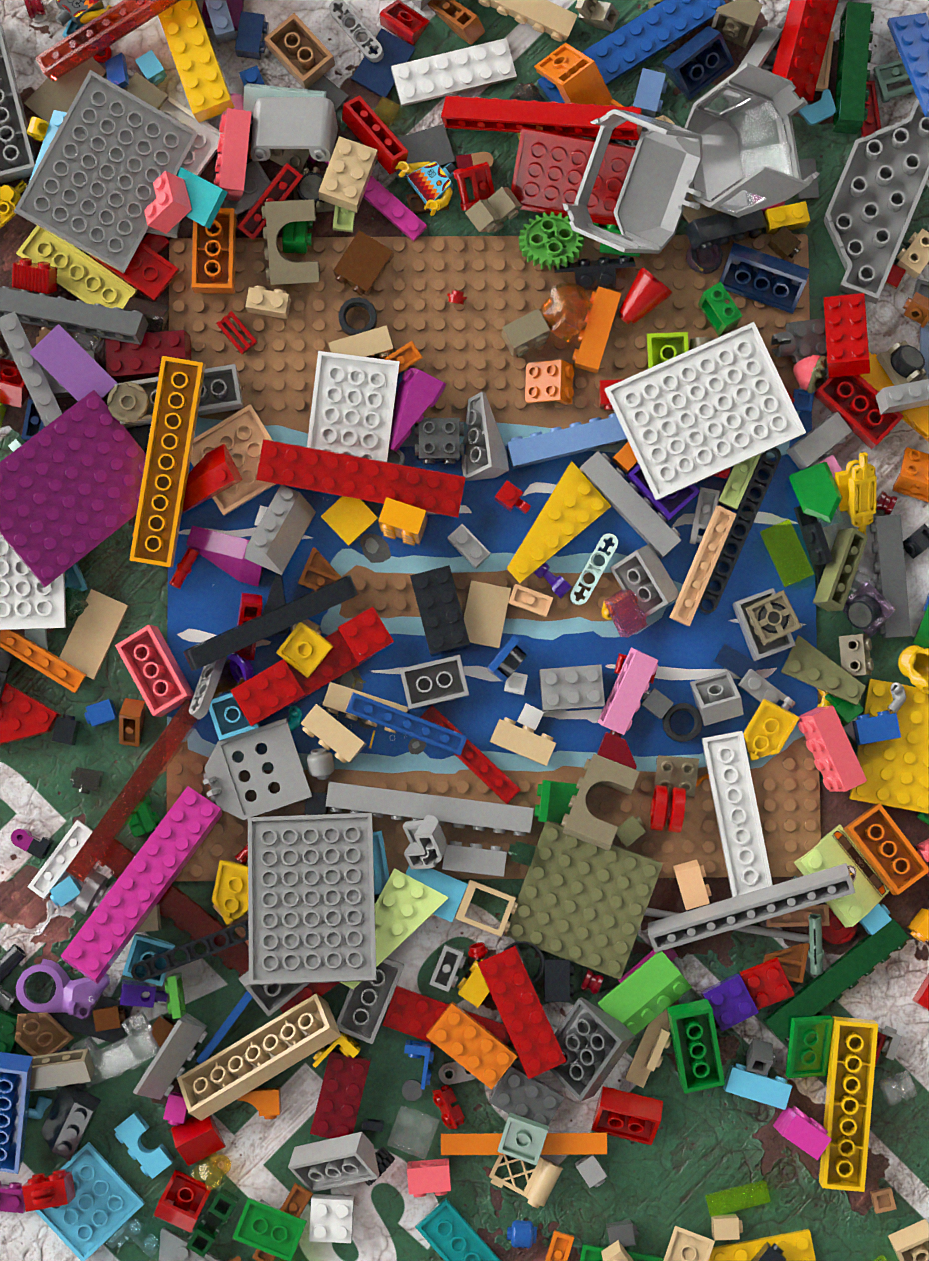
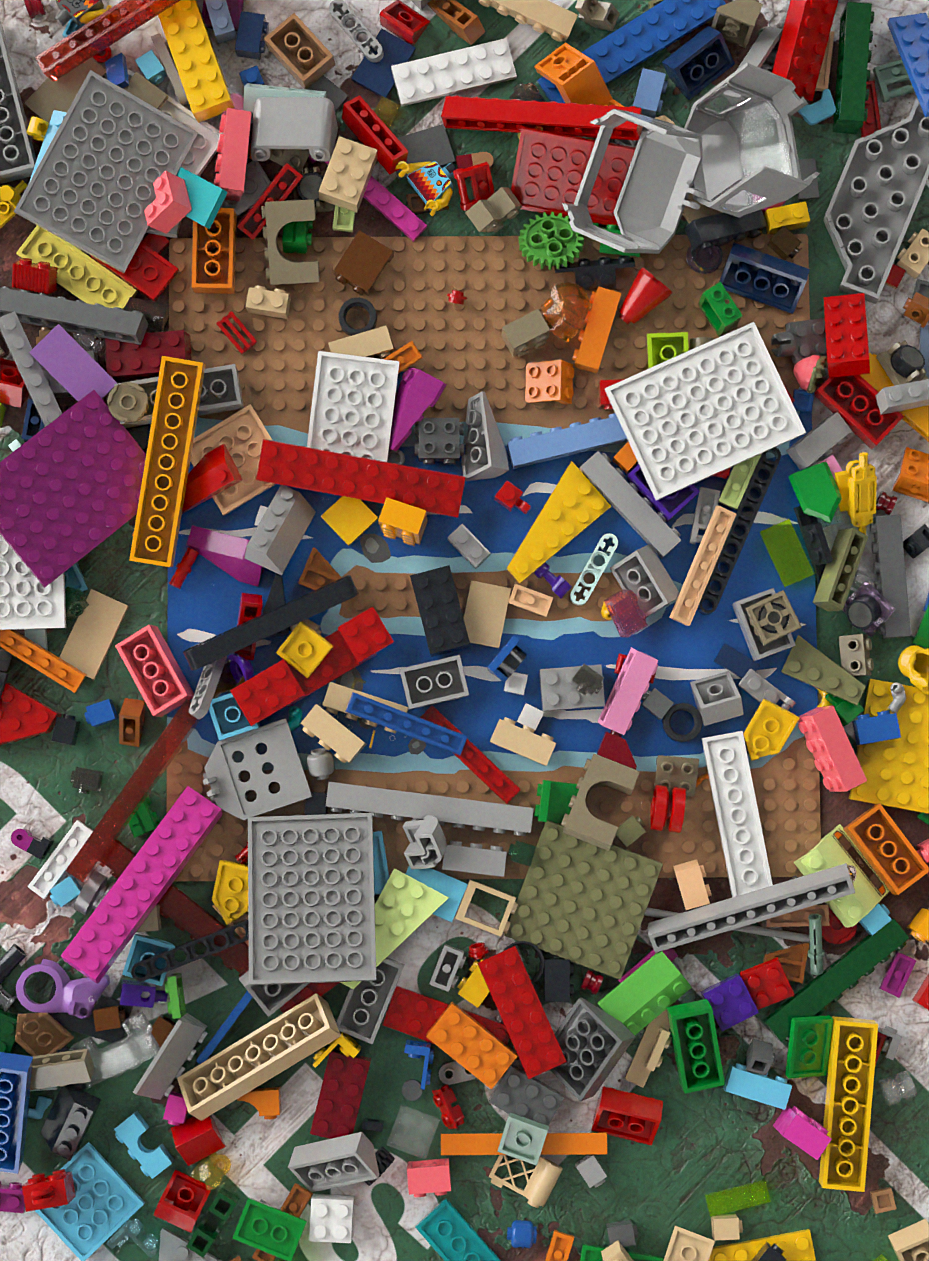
(170, 68): none -> light grey beam
(587, 680): none -> clear smoke brick
(897, 974): none -> magenta plate

